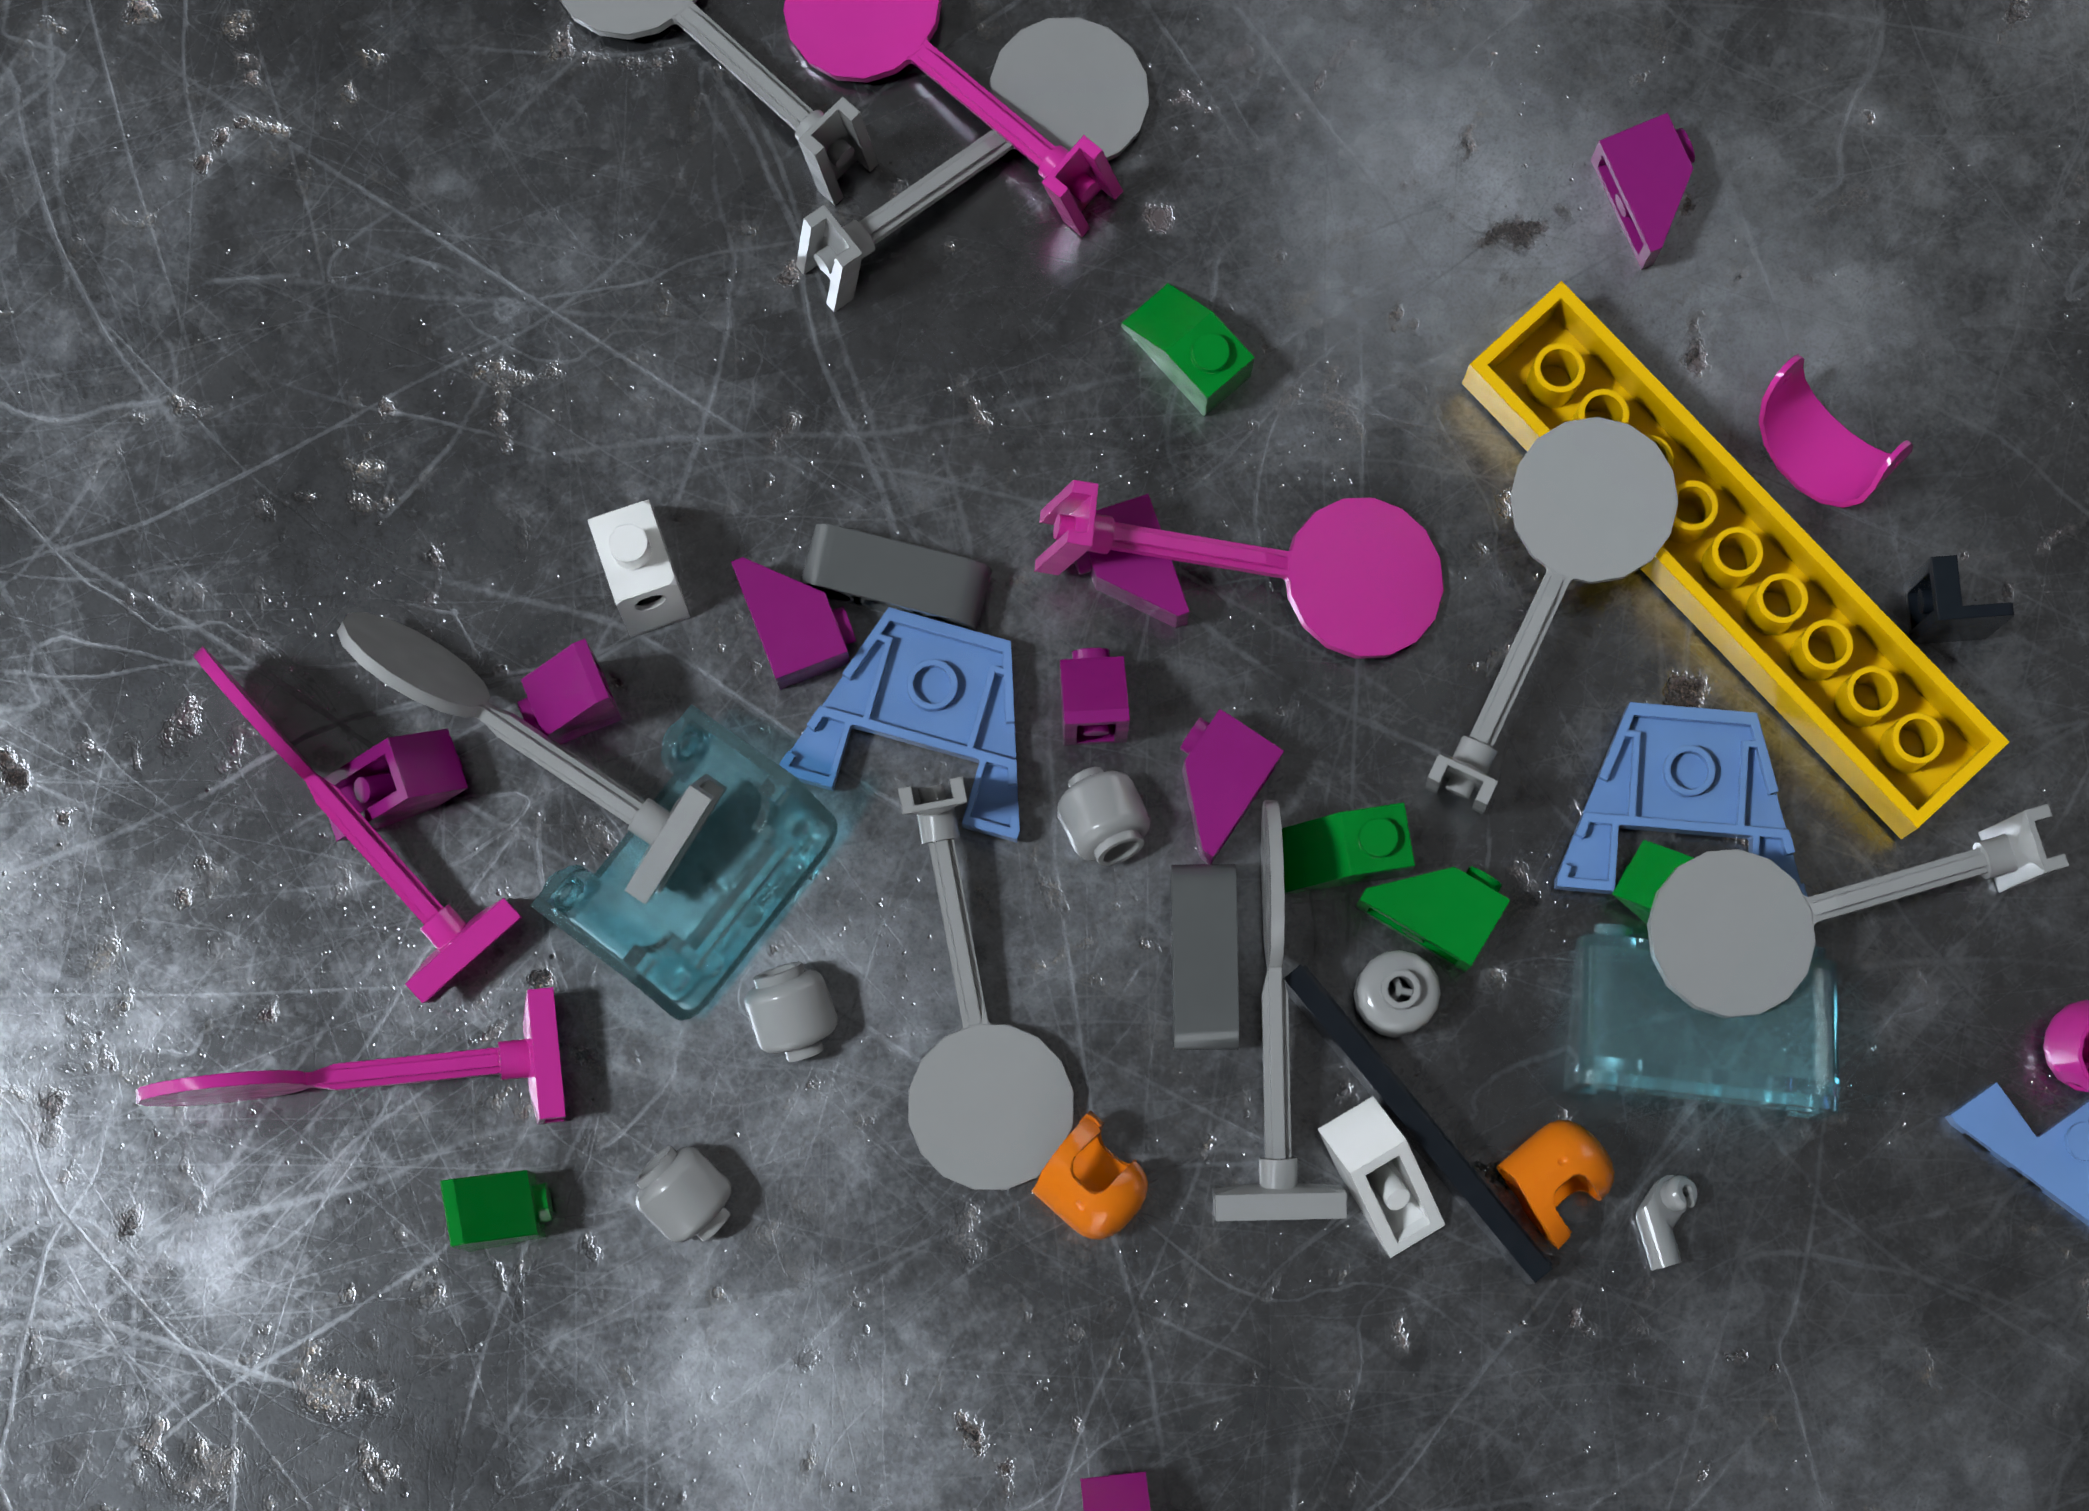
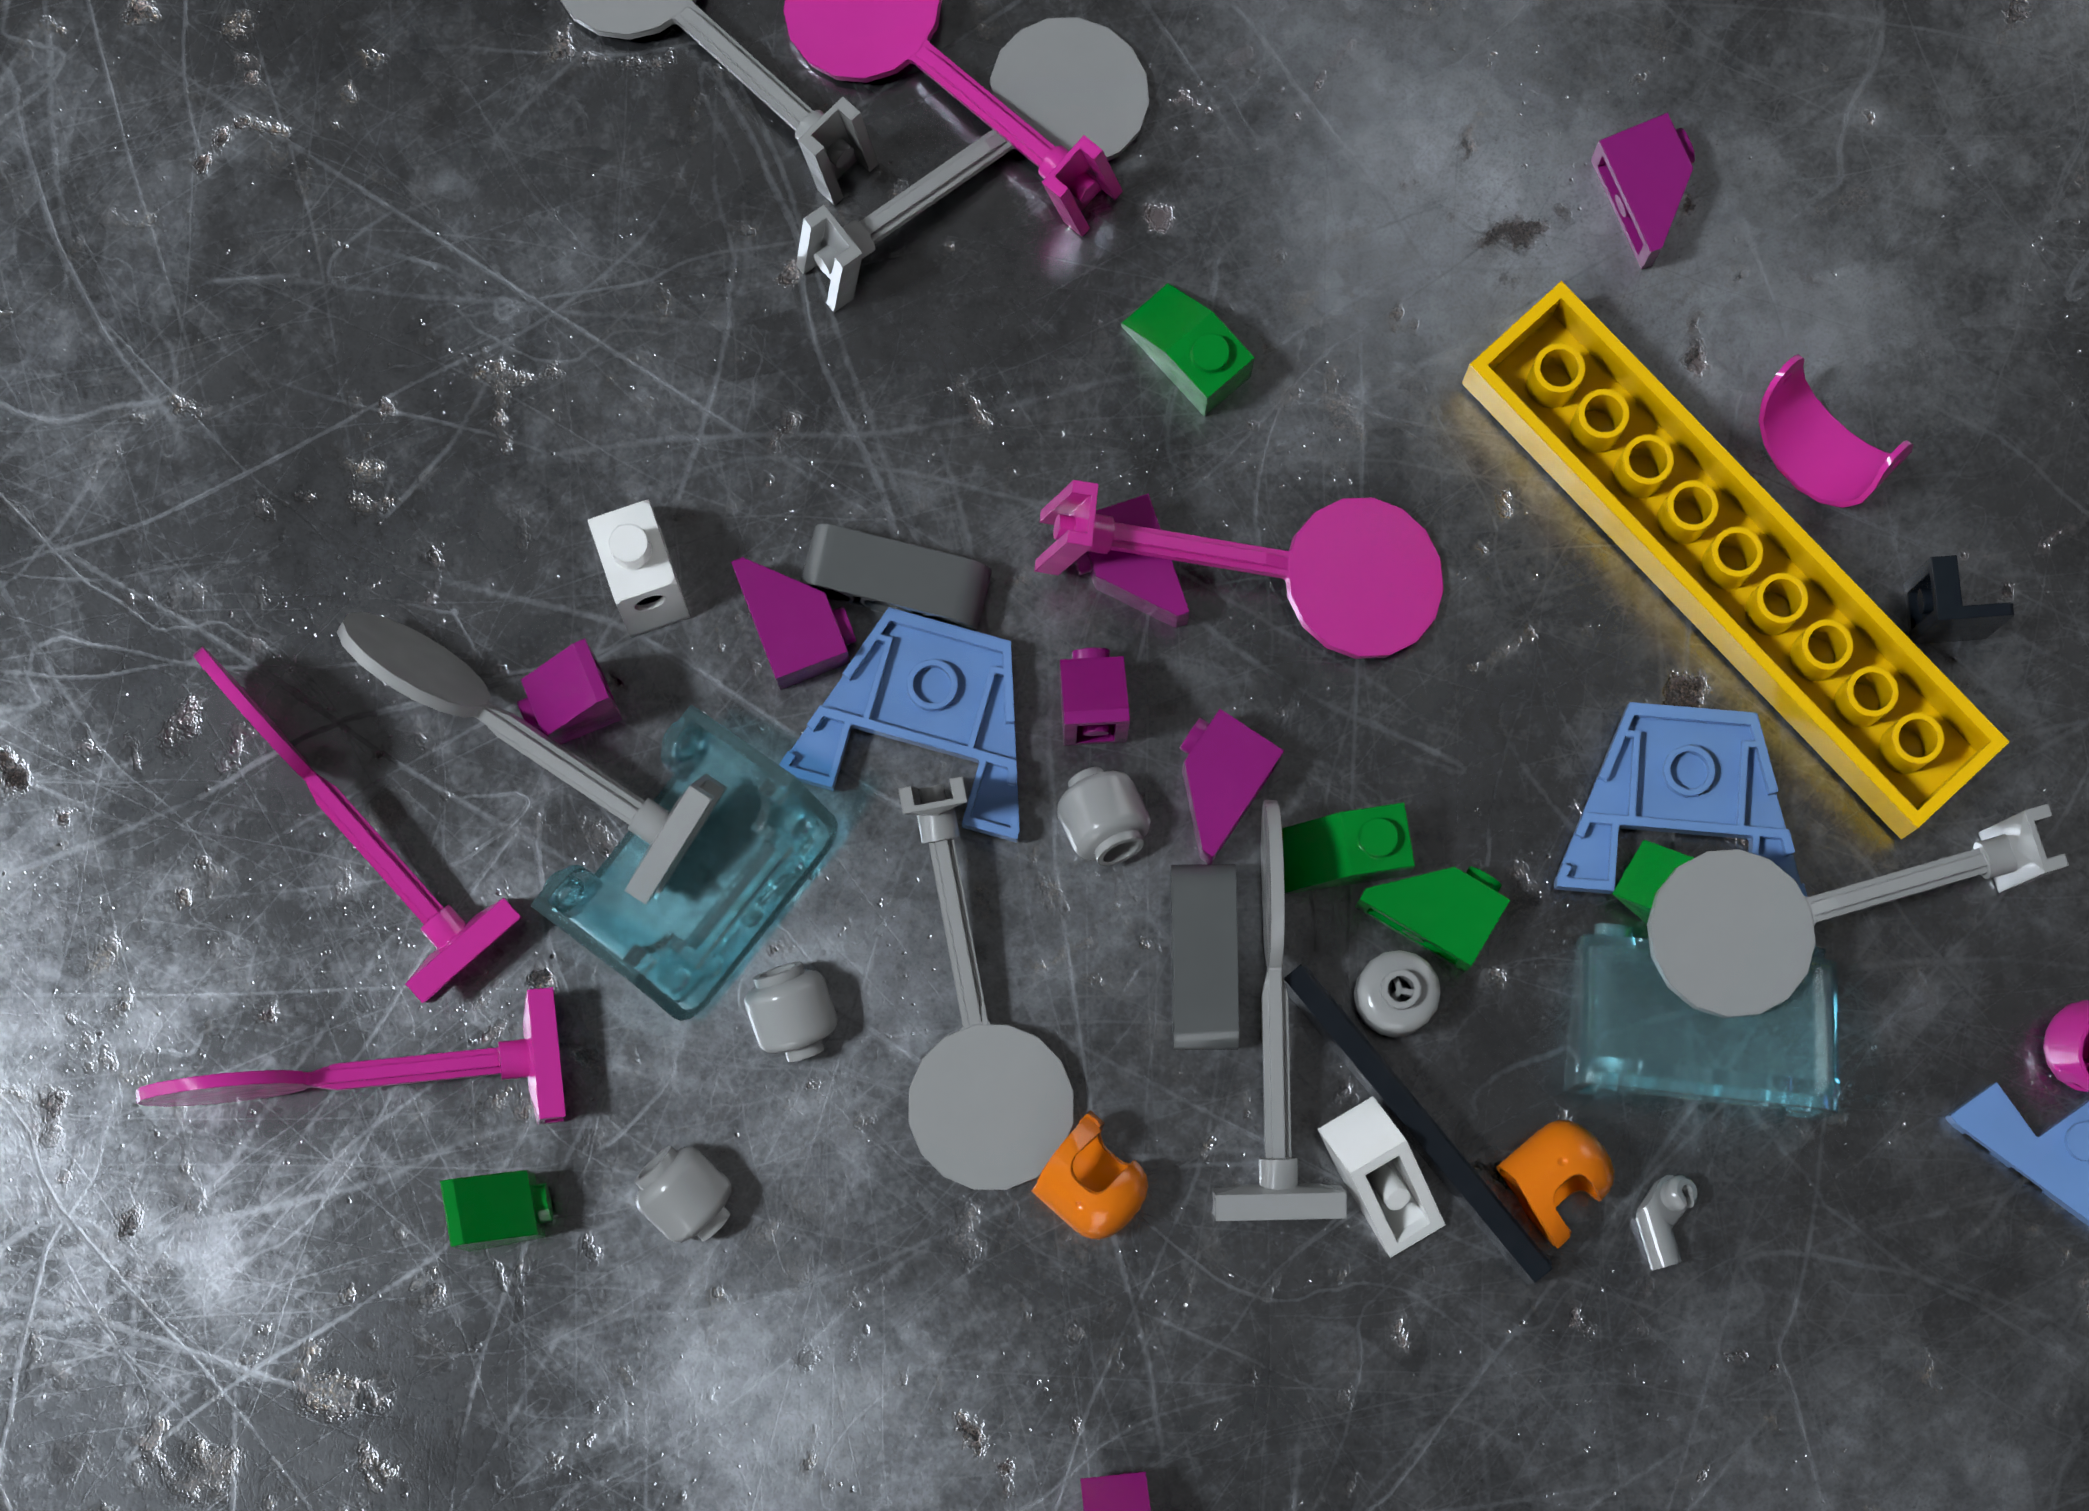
(400, 778): magenta slope -> none
(1591, 510): light grey piece -> none

